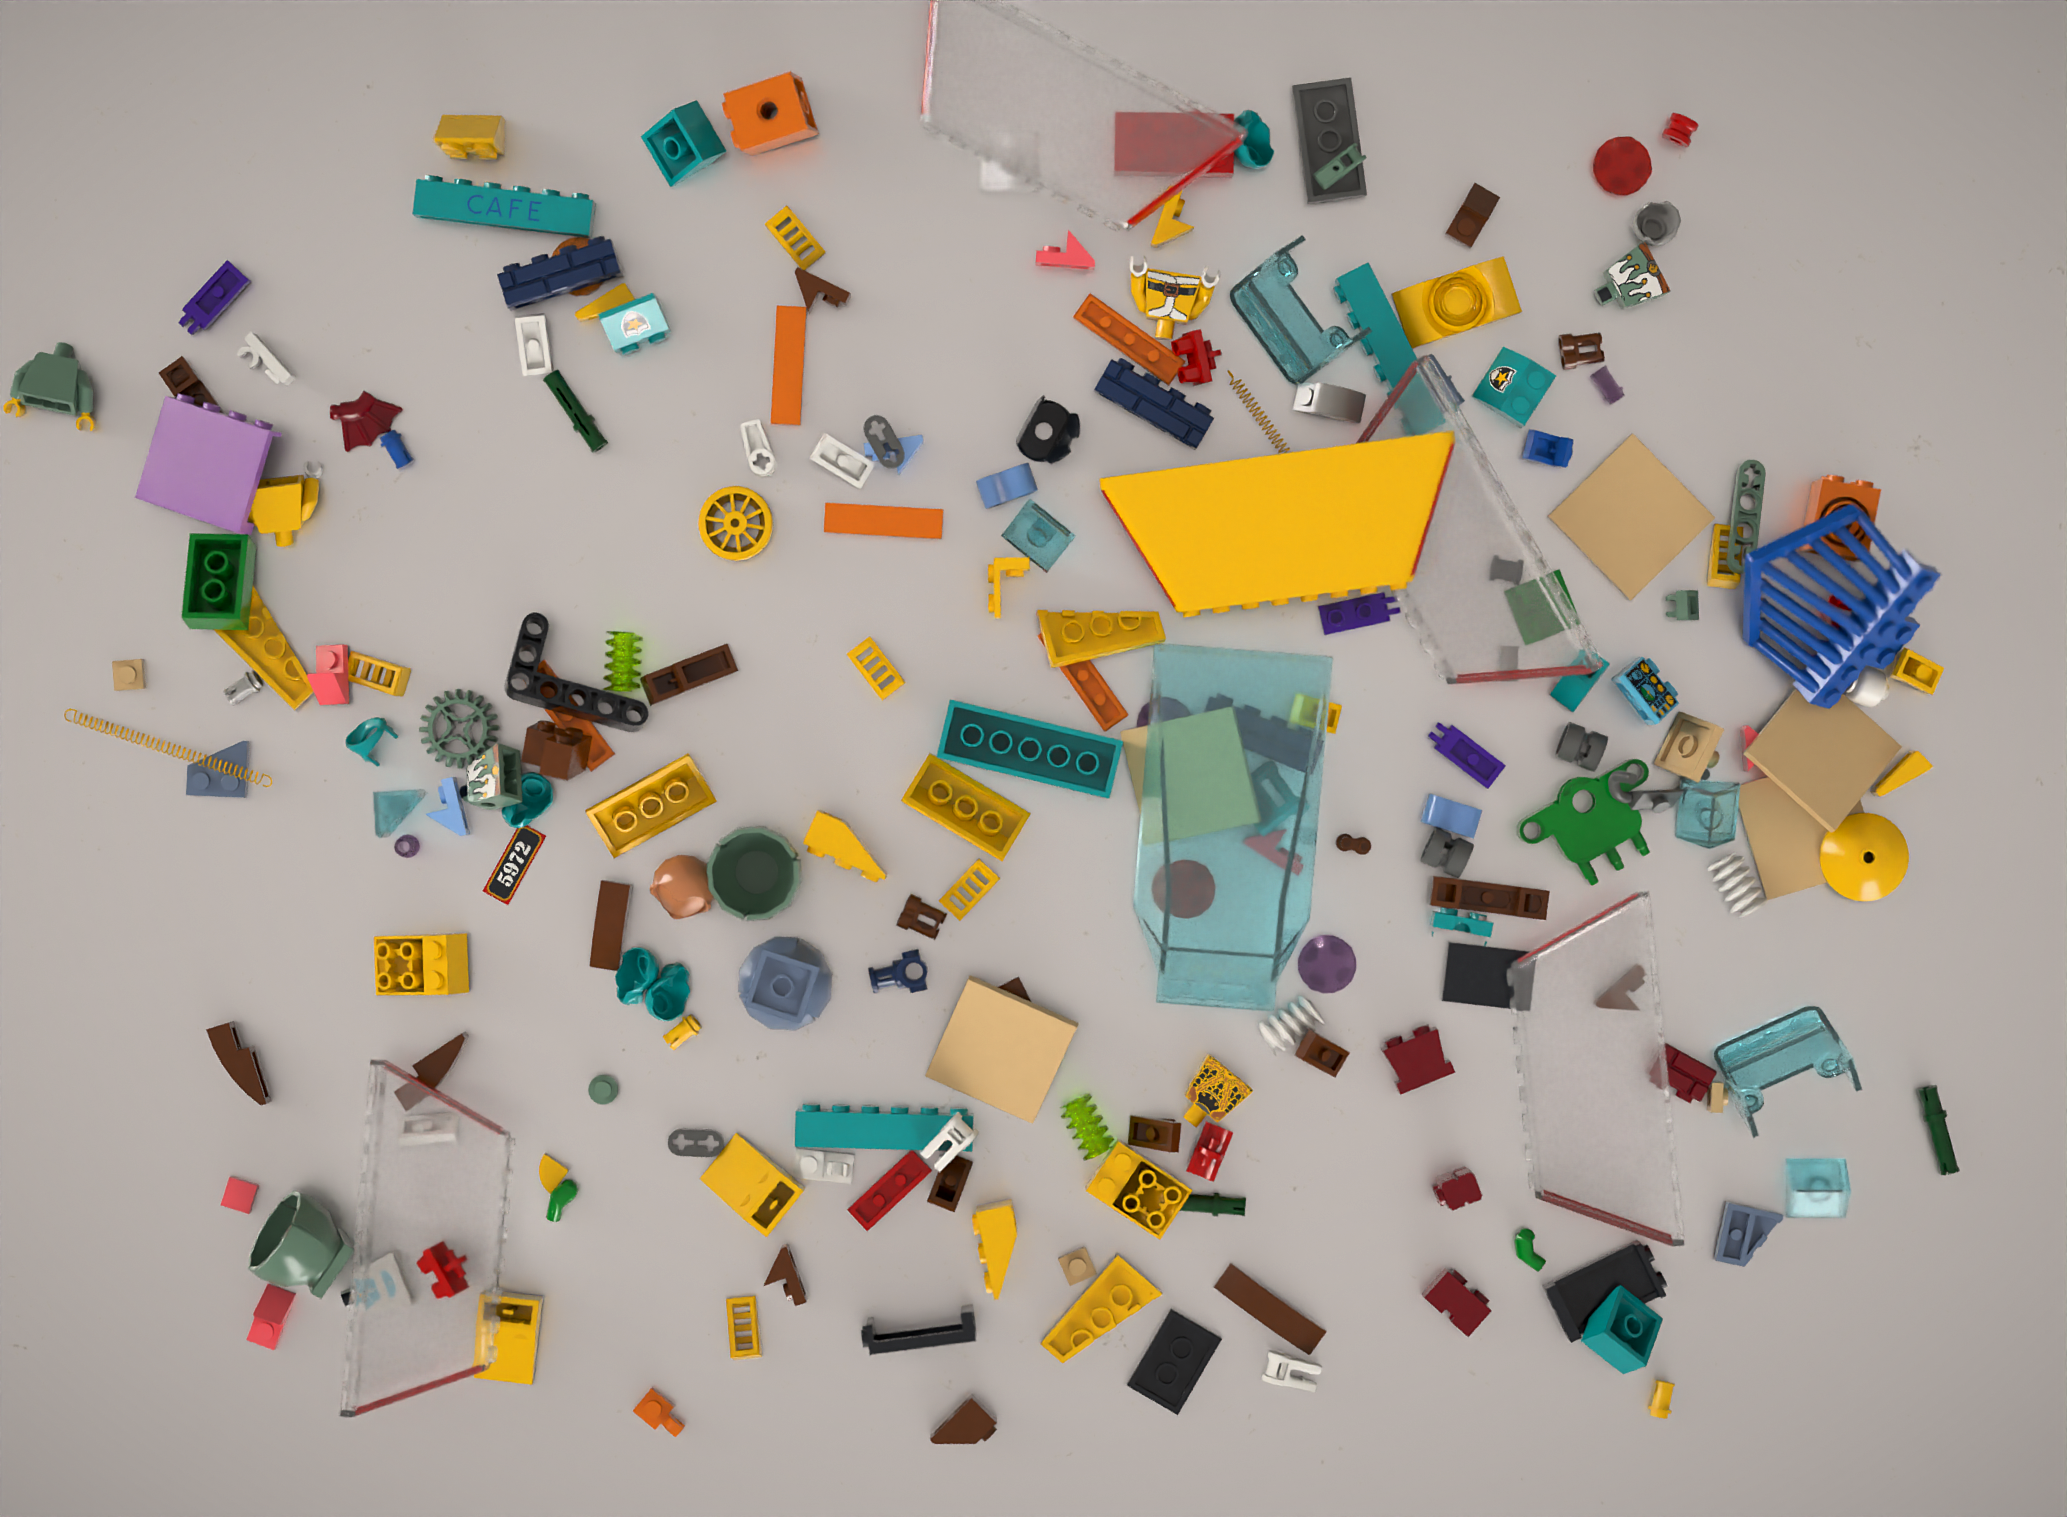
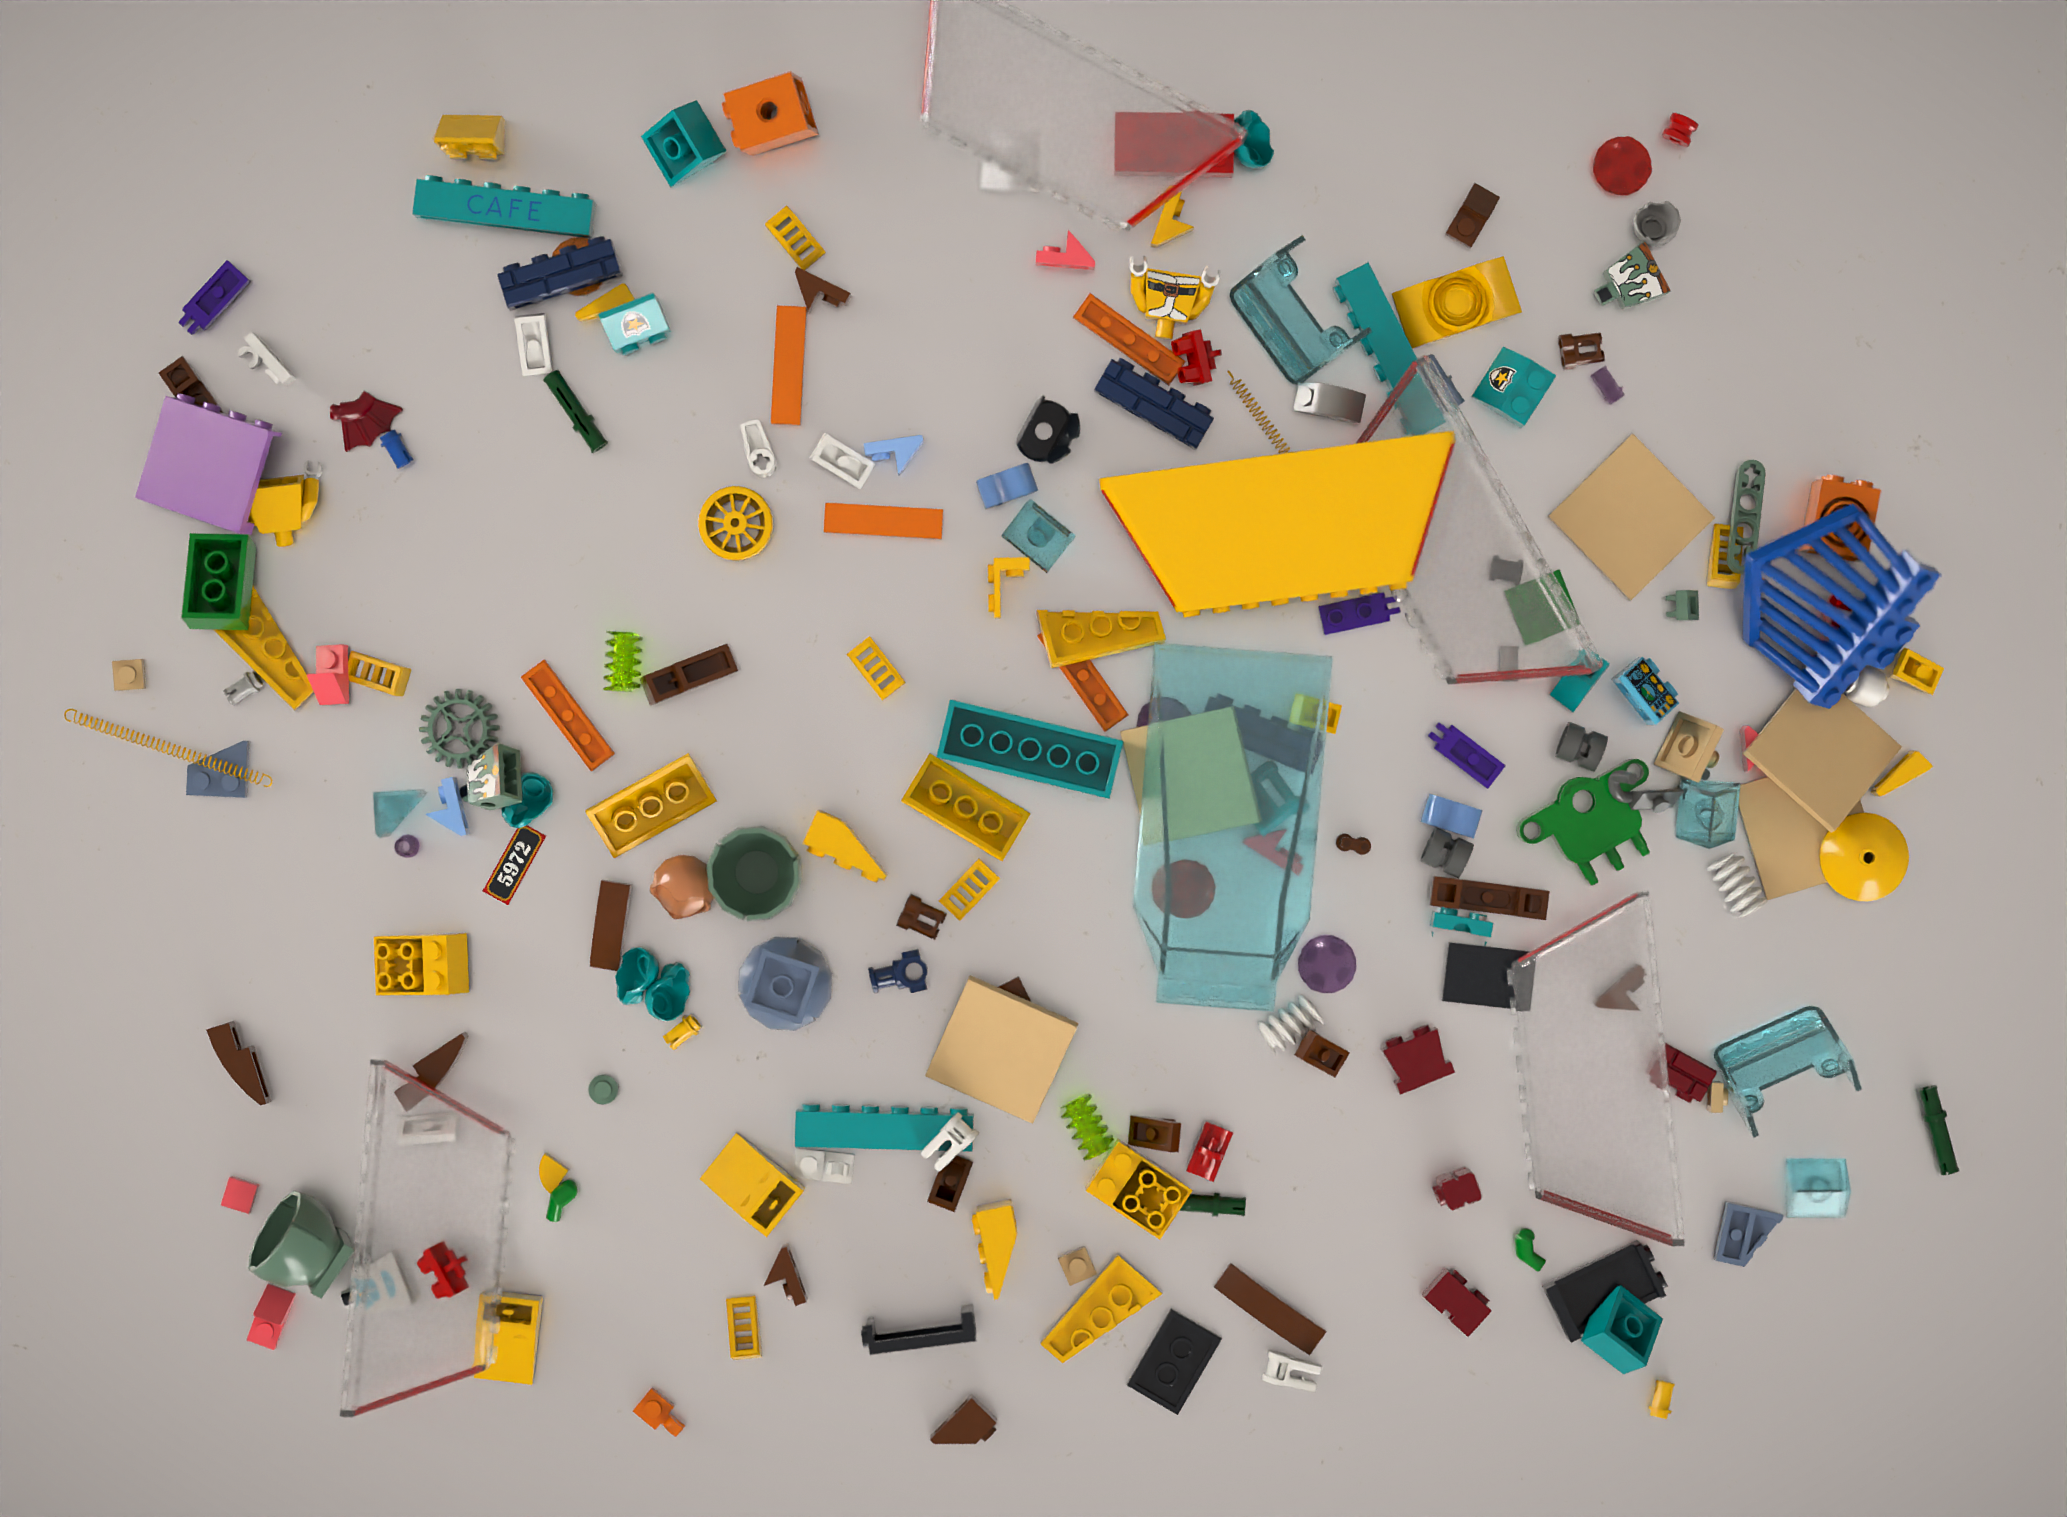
(53, 384): sand green torso -> none
(356, 739): teal piece -> none
(556, 750): reddish brown brick -> none
(563, 688): black beam -> none
(696, 1135): dark grey beam -> none
(889, 1190): red plate -> none
(891, 439): dark grey beam -> none
(1214, 1092): torso -> none
(1325, 129): dark grey plate -> none
(1336, 169): sand green bar -> none
(1548, 449): blue bracket -> none

